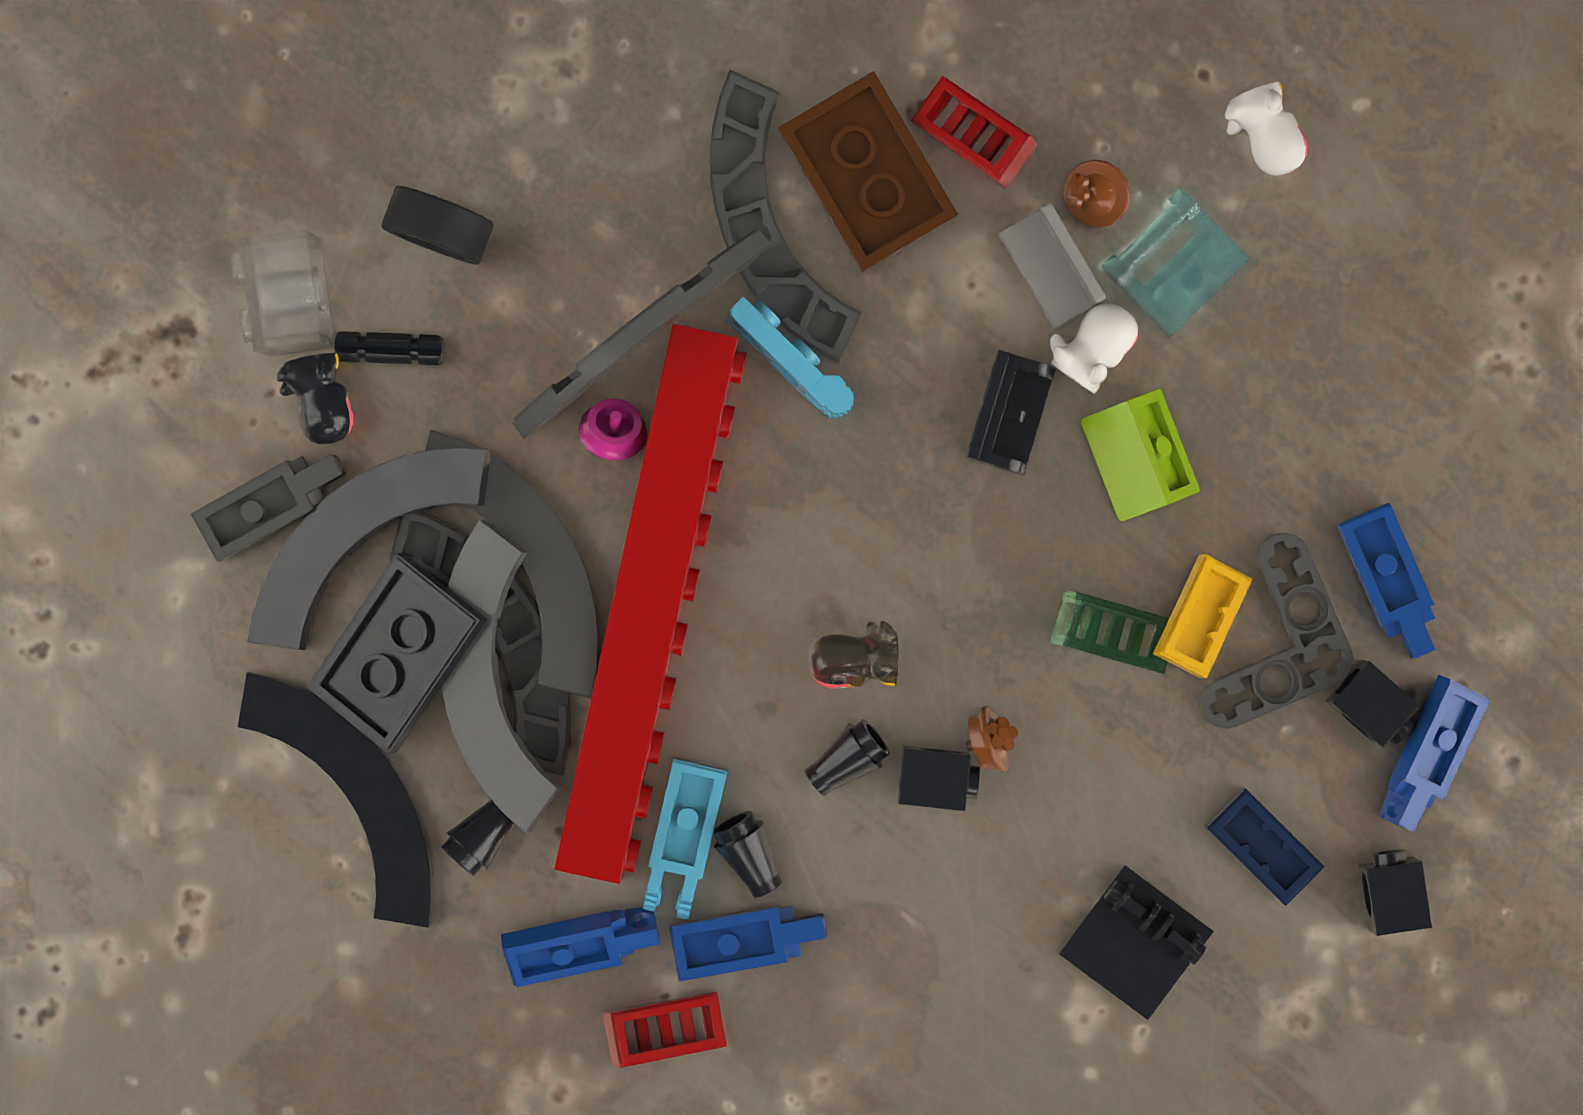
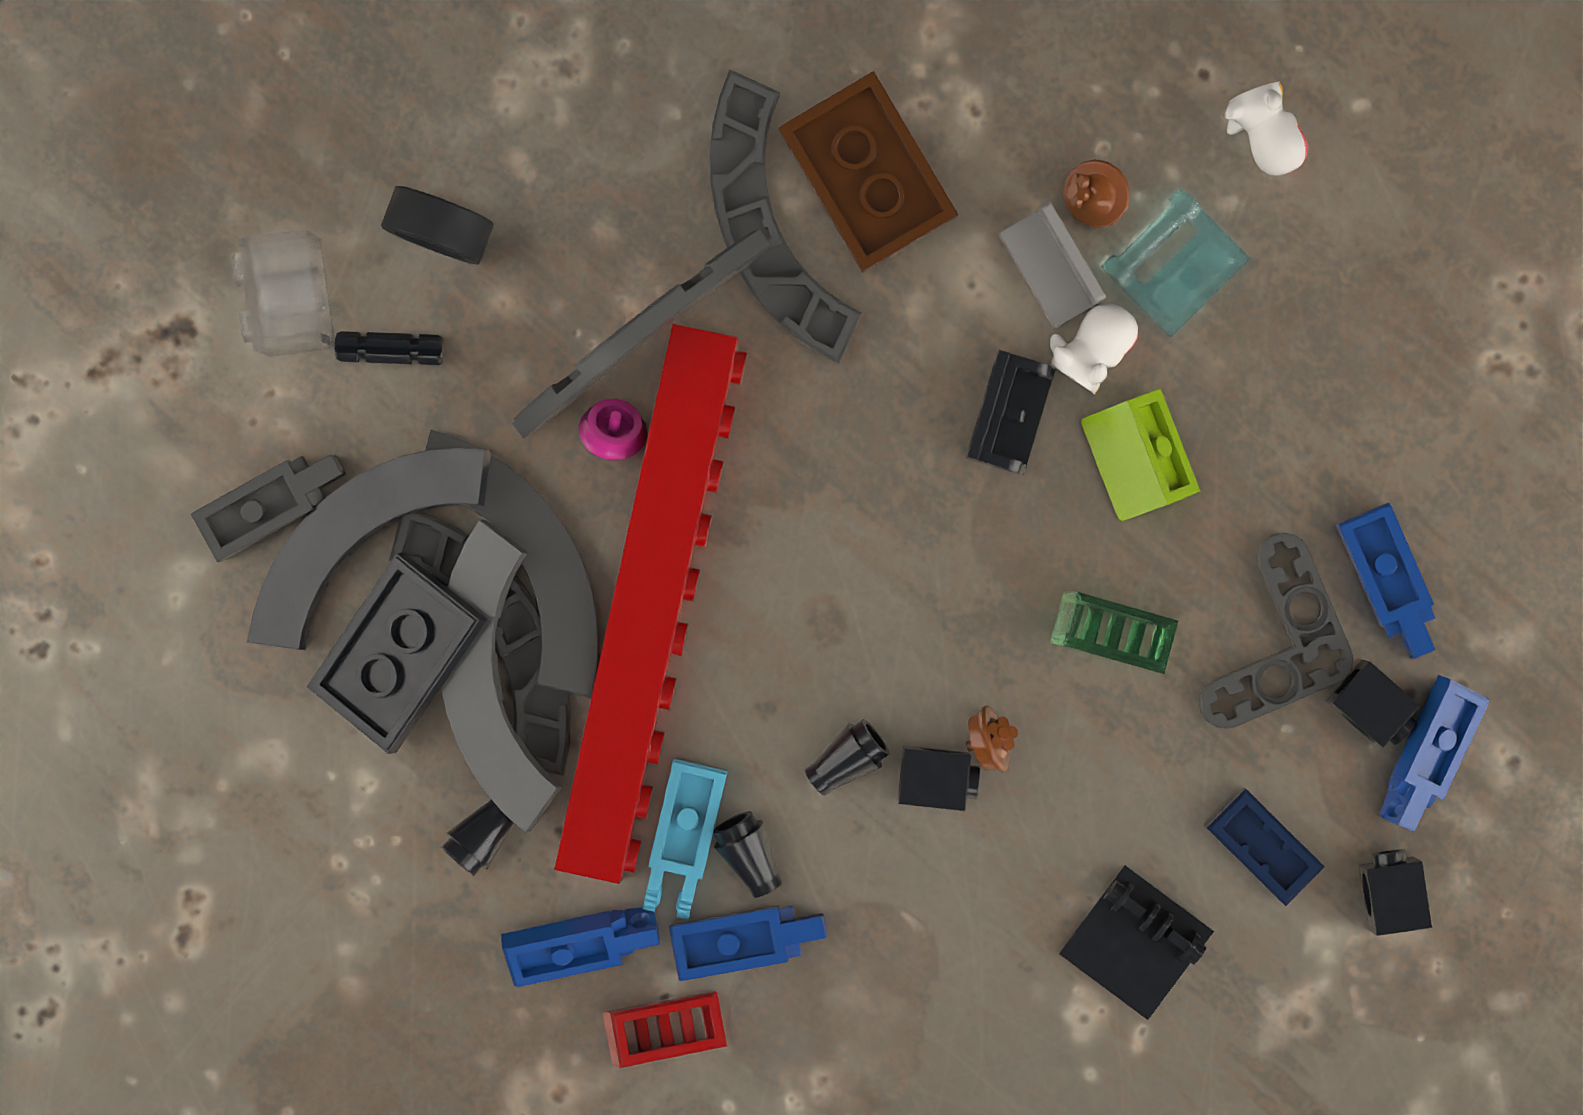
(322, 402): black animal -> none
(365, 778): black tile -> none
(793, 361): medium azure hinge -> none
(851, 661): clear smoke animal -> none
(1010, 161): red slope -> none
(1202, 616): yellow plate -> none

